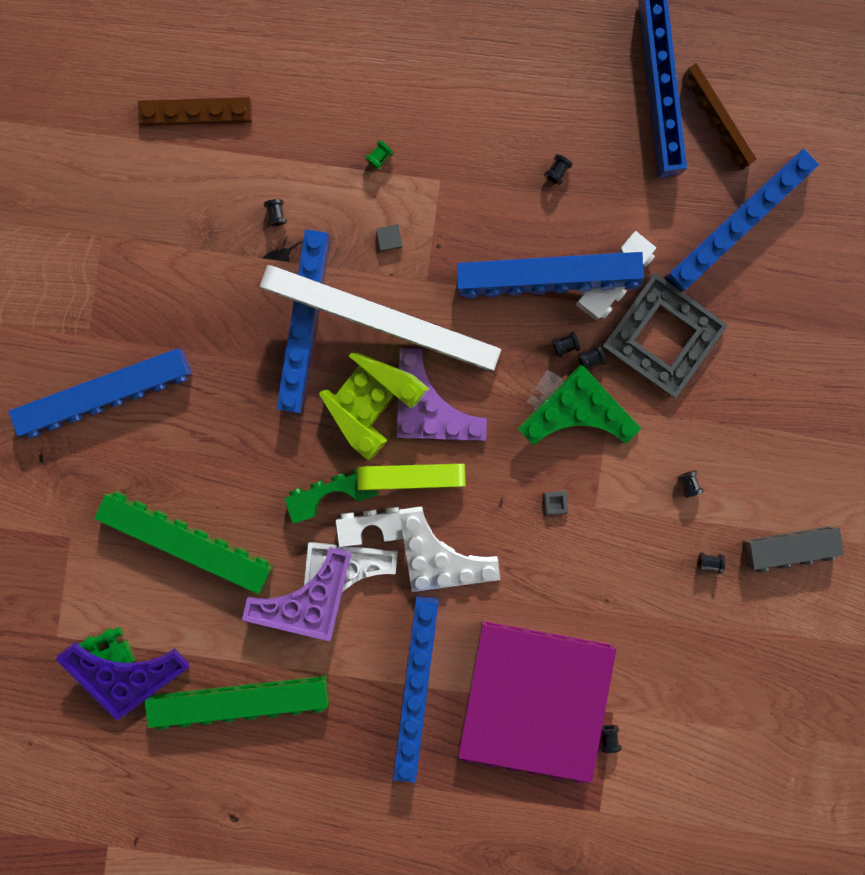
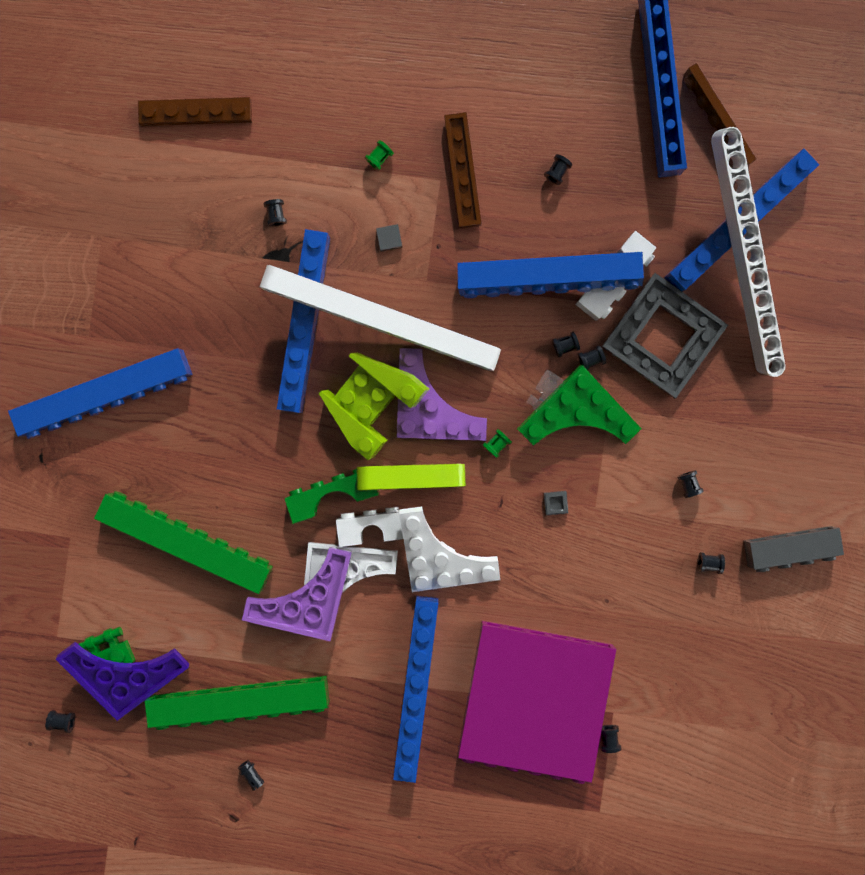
(60, 721): none -> black bush
(250, 774): none -> black pin
(462, 170): none -> reddish brown plate
(497, 443): none -> green bush
(740, 246): none -> white beam

